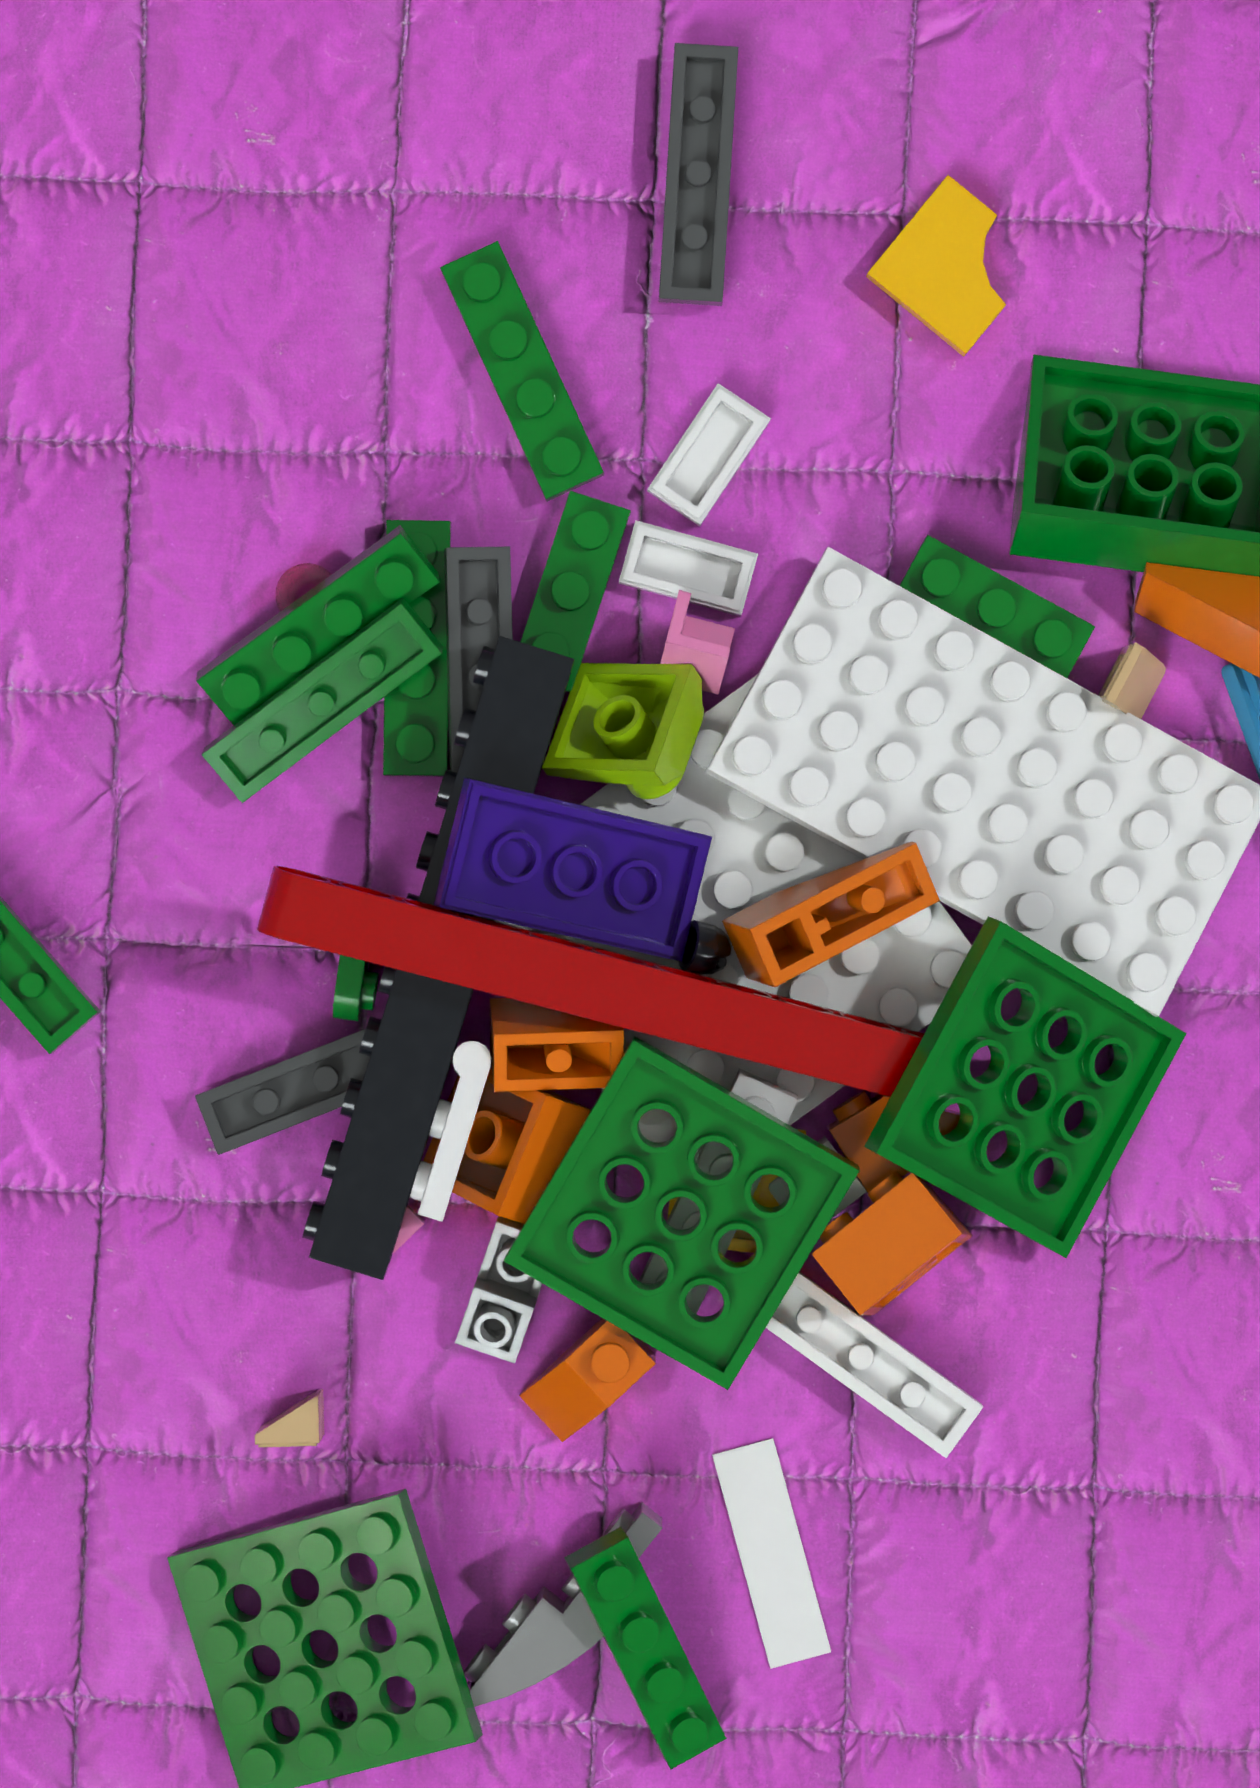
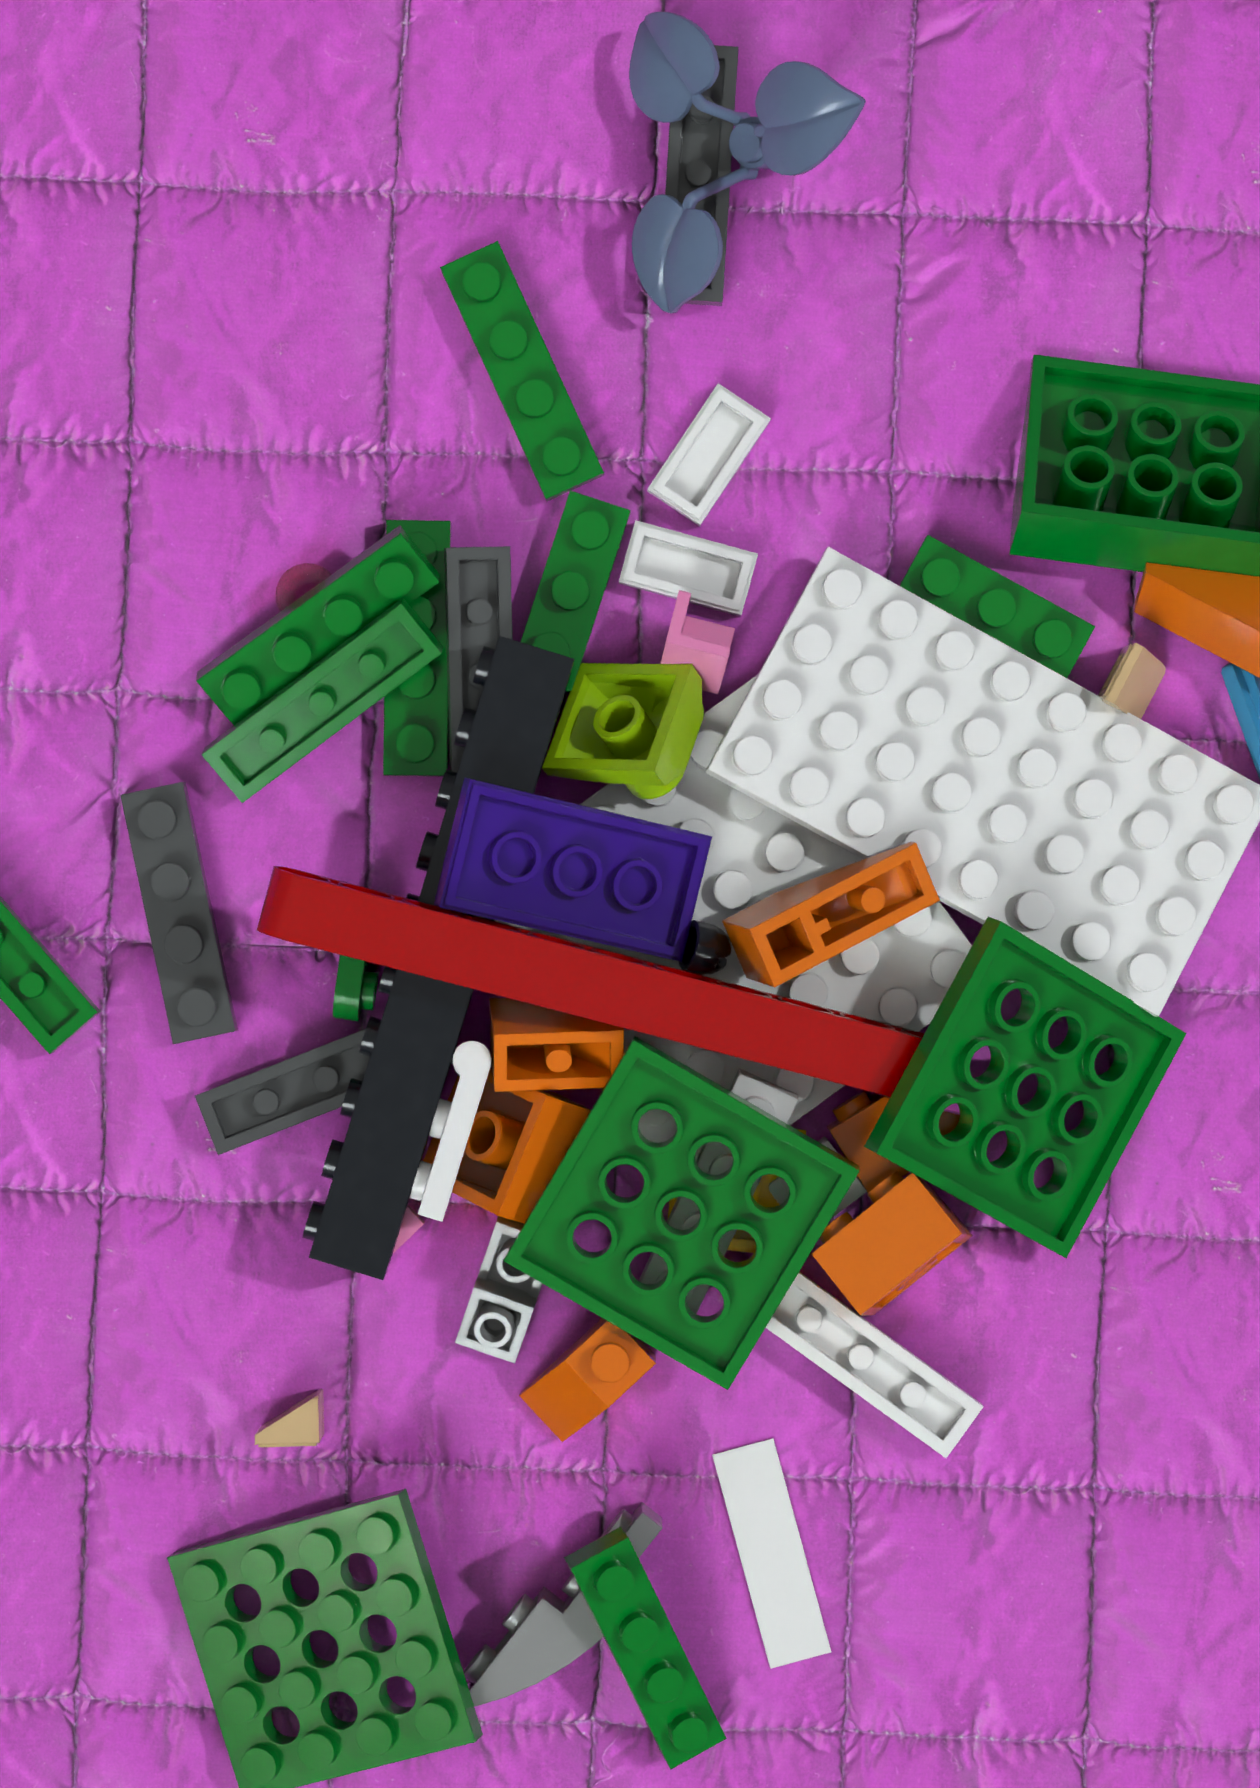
(179, 912): none -> dark grey plate
(797, 127): none -> sand blue plant
(939, 267): yellow tile -> none

